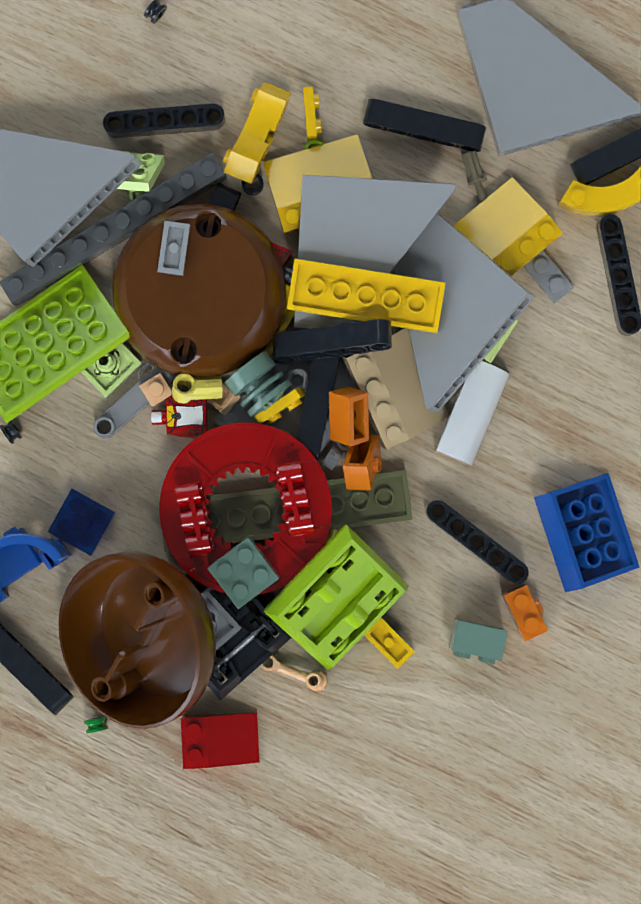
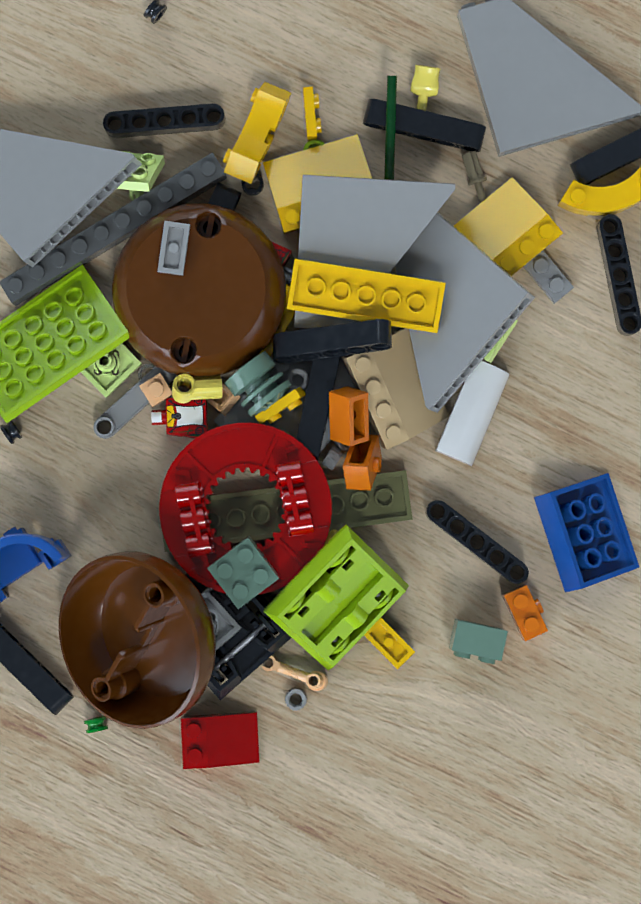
(81, 522): clear blue plate -> none
(298, 691): none -> light grey axle
(390, 127): none -> dark green bar
(425, 84): none -> light yellow piece

